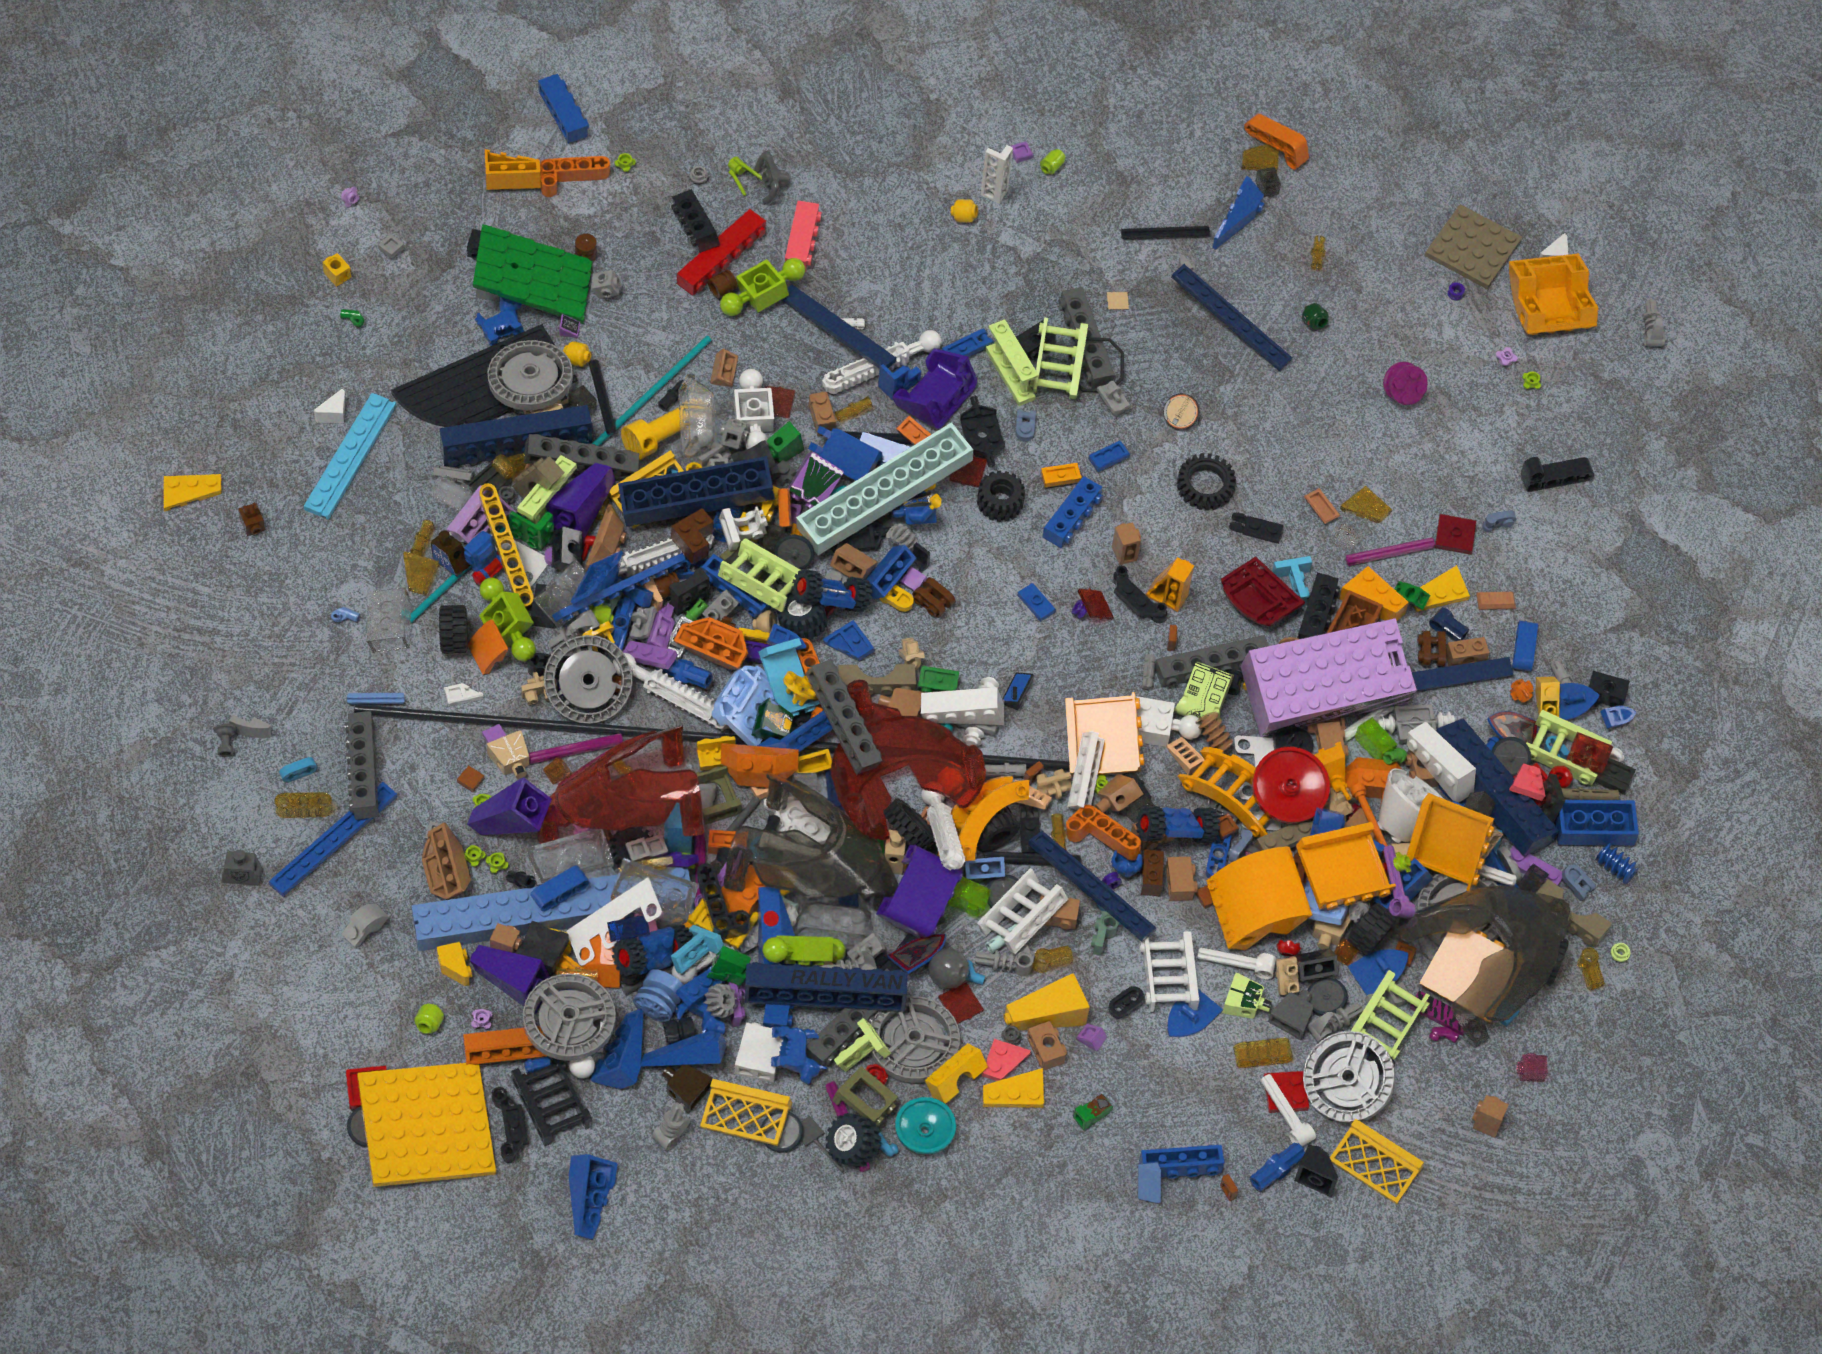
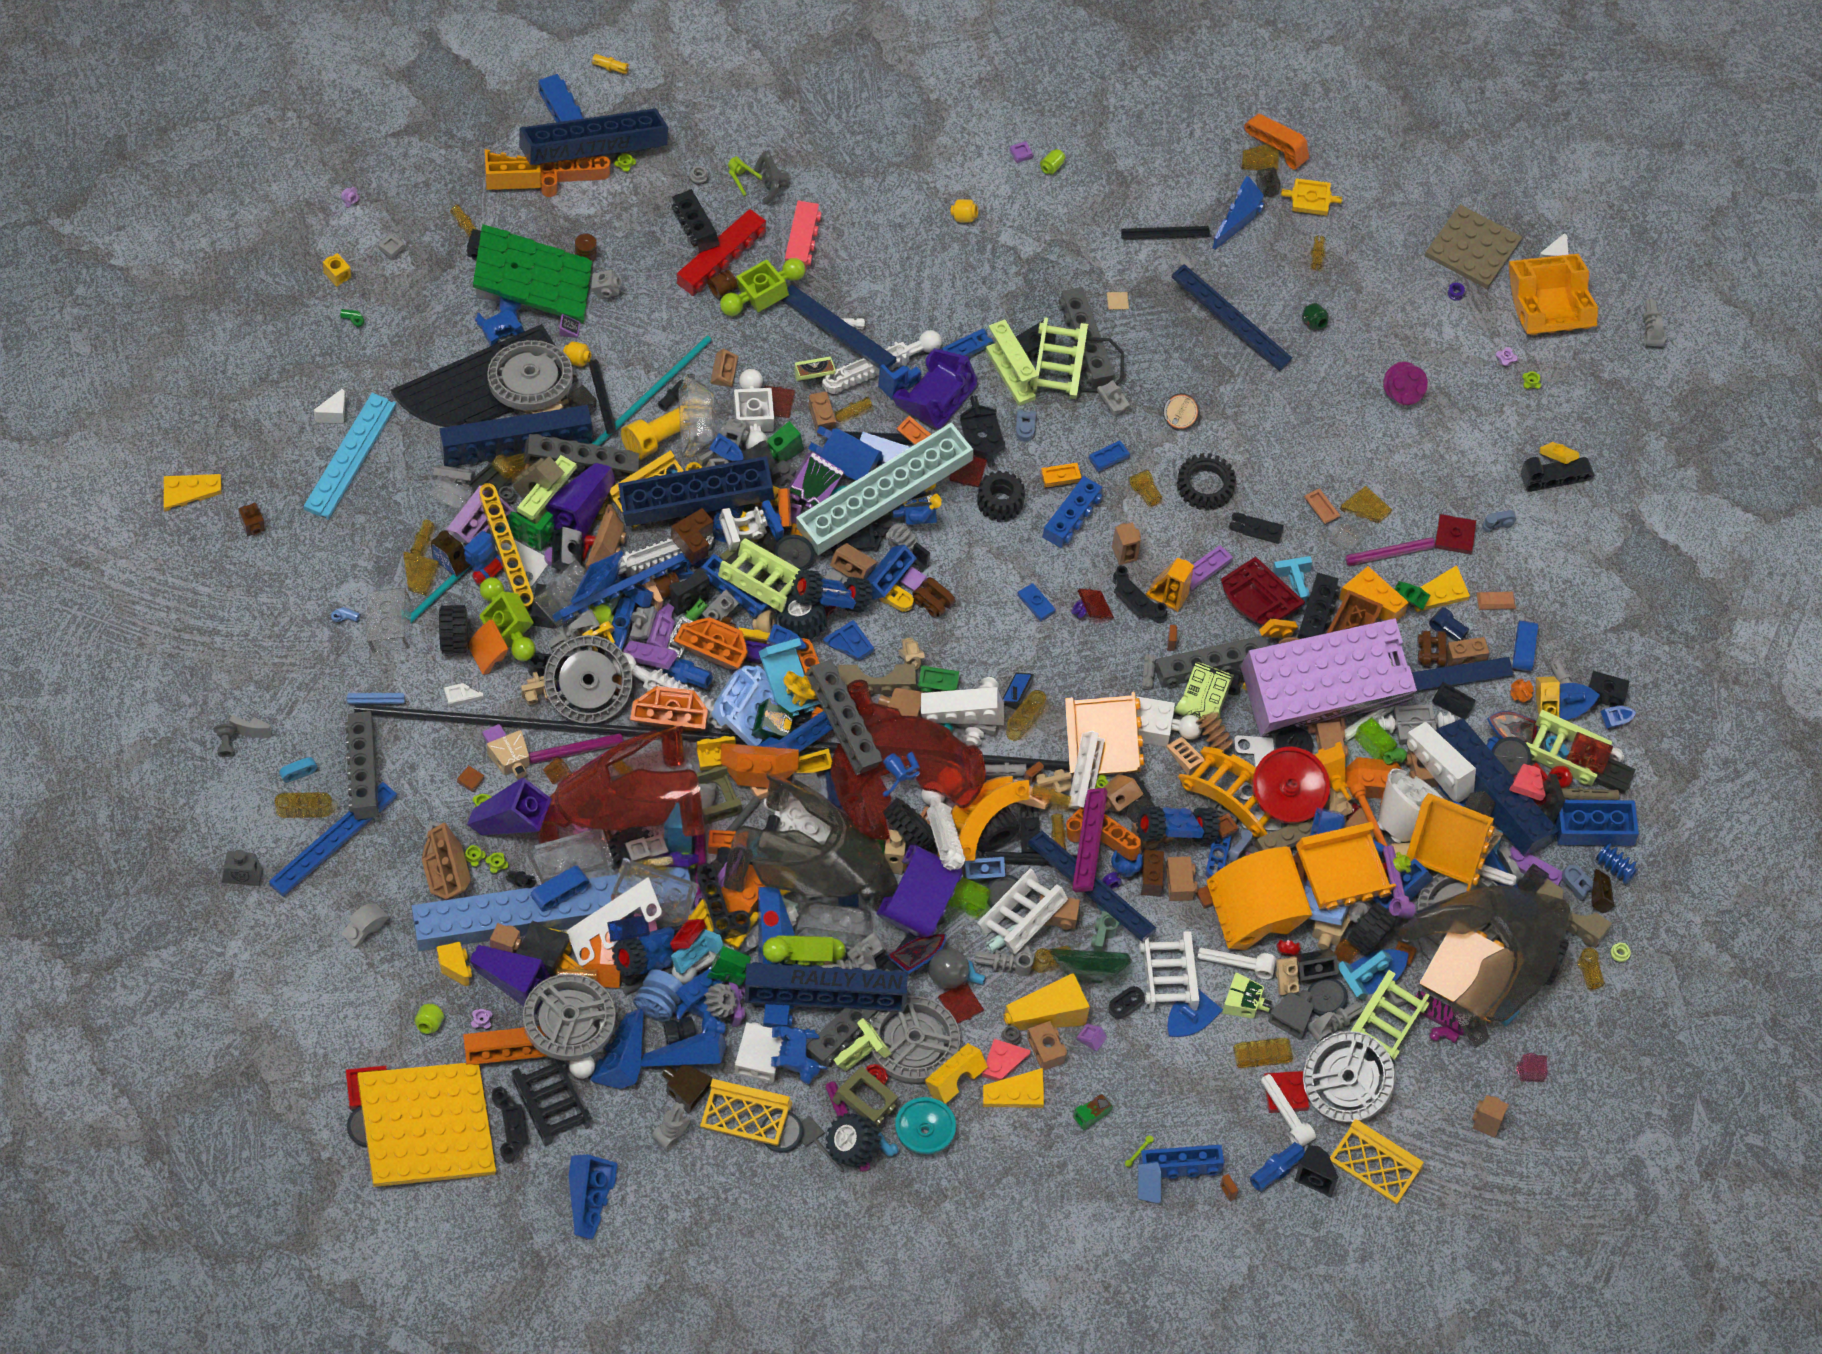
(464, 220): none -> clear yellow pin
(536, 1064): blue pin -> none
(593, 136): none -> dark blue brick
(610, 64): none -> yellow pin
(670, 708): none -> orange wedge
(688, 934): none -> red plate
(726, 448): none -> blue plate
(773, 519): none -> blue plate
(814, 368): none -> panel
(896, 767): none -> blue piece
(1000, 177): white fence -> none
(1022, 722): none -> clear yellow beam
(1050, 795): none -> clear yellow pin
(1089, 840): none -> magenta tile
(1091, 965): none -> clear green wedge
(1144, 484): none -> clear yellow piece
(1149, 1140): none -> lime hinge
(1209, 565): none -> medium lavender plate
(1278, 628): none -> light orange plate
(1311, 196): none -> yellow plate
(1364, 972): none -> medium azure bracket
(1453, 700): none -> black slope
(1559, 452): none -> yellow plate
(1602, 893): none -> dark brown slope

